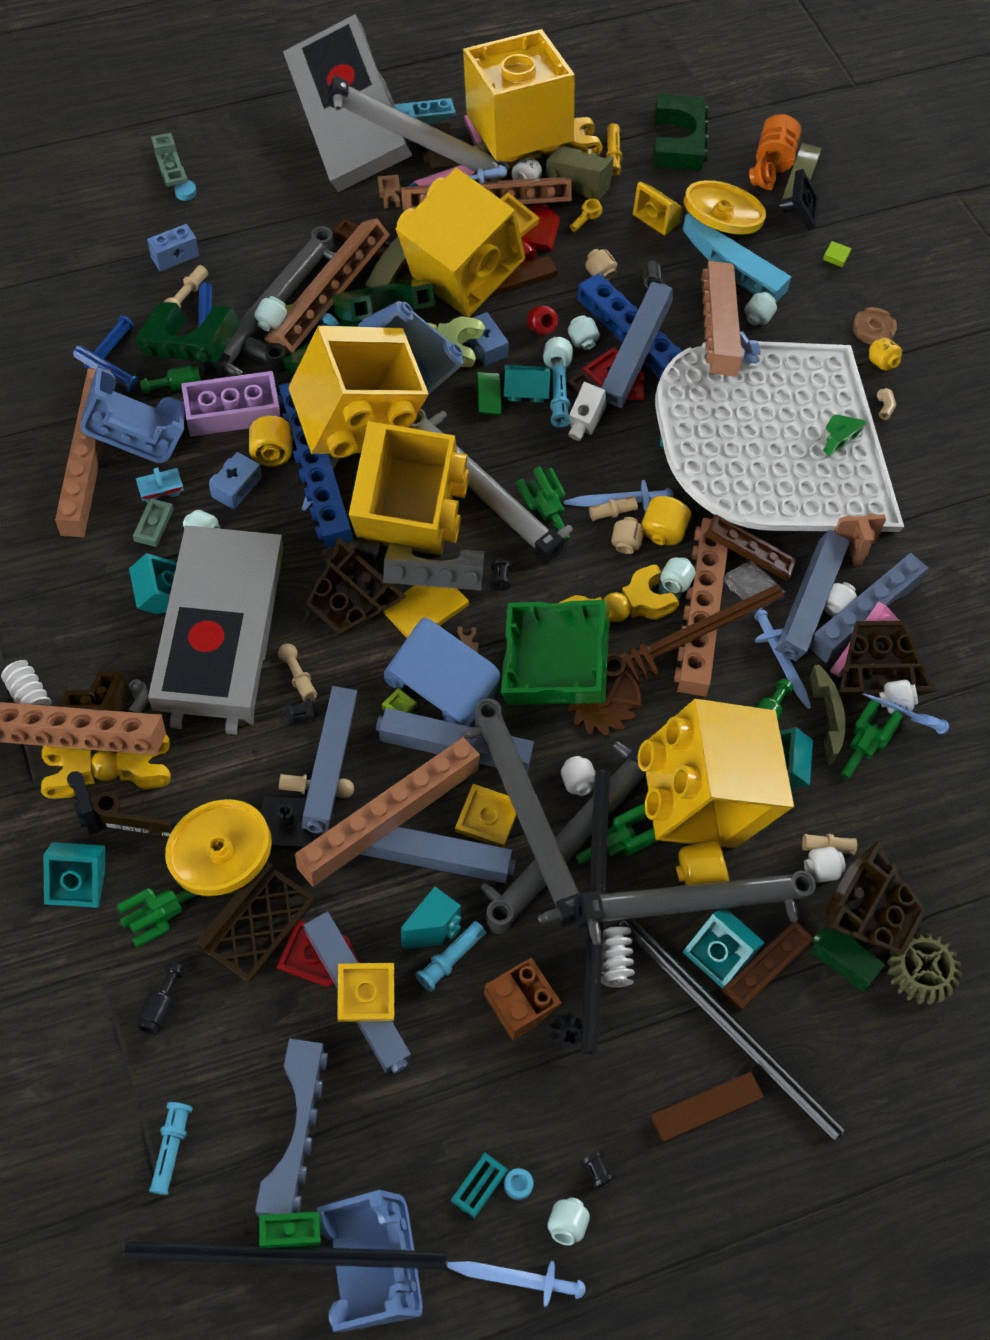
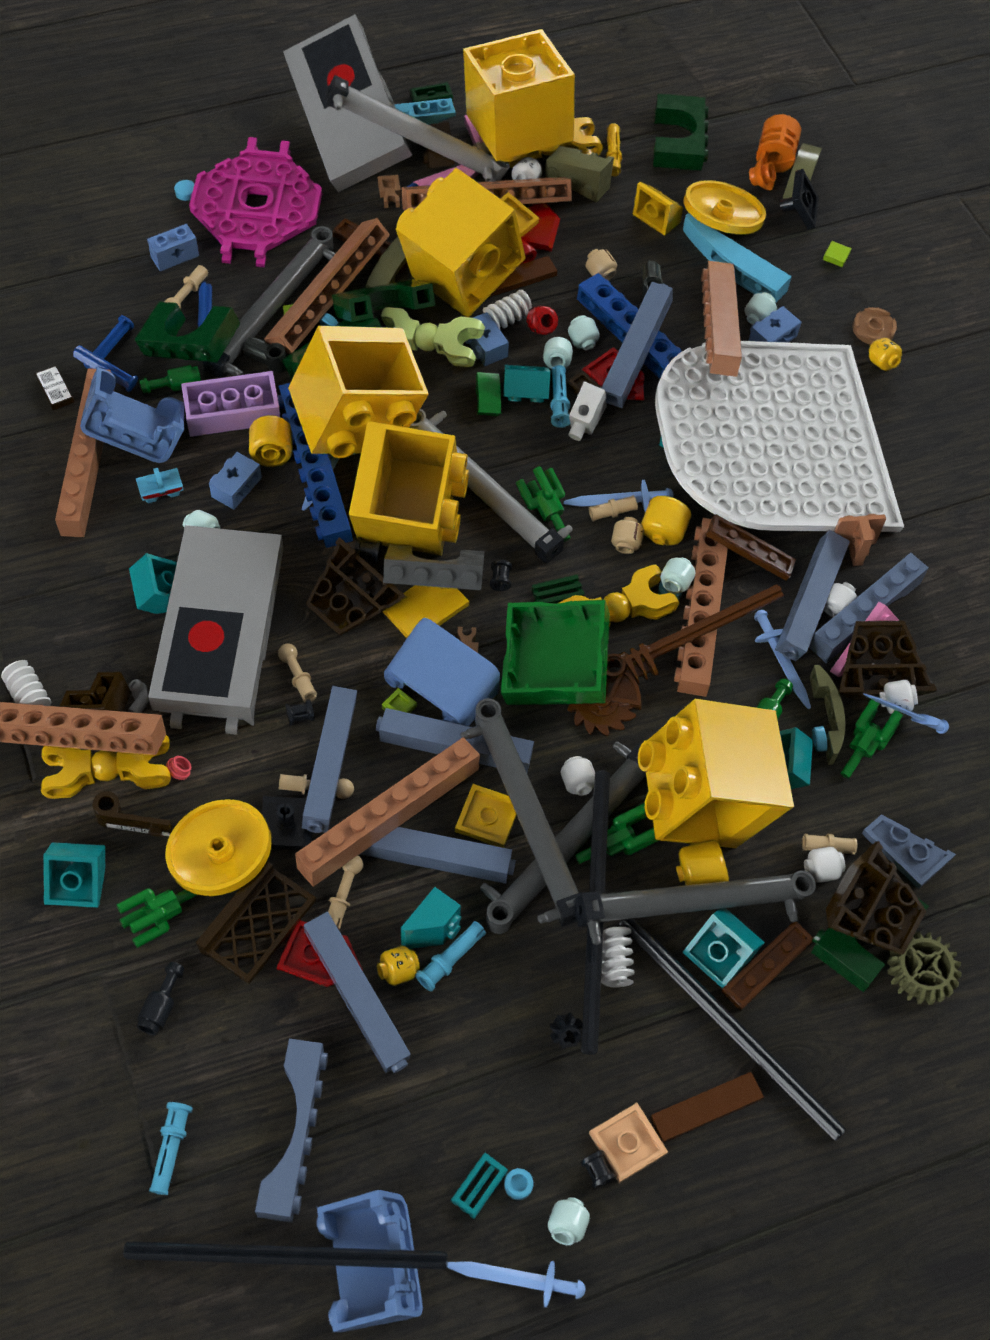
(54, 387): none -> tile
(83, 802): black plate -> none
(153, 522): sand green plate -> none
(168, 160): sand green slope -> none
(179, 767): none -> coral plate
(222, 195): none -> dark pink plate
(270, 313): light aqua head -> none
(289, 1230): green tile -> none
(339, 903): none -> tan pin
(365, 992): yellow tile -> none
(398, 965): none -> yellow head
(431, 92): none -> dark green tile
(433, 352): medium blue windscreen -> none
(482, 175): light blue sword -> none
(509, 309): none -> white piece
(521, 998): dark orange slope -> none
(557, 587): none -> dark green tile
(590, 210): yellow plate -> none
(628, 1142): none -> light nougat tile
(748, 580): clear tile -> none
(751, 349): medium blue bar -> none
(777, 327): none -> medium blue brick
(819, 739): none -> medium azure tile
(842, 432): green slope -> none
(887, 397): tan arm -> none
(911, 854): none -> sand blue wing

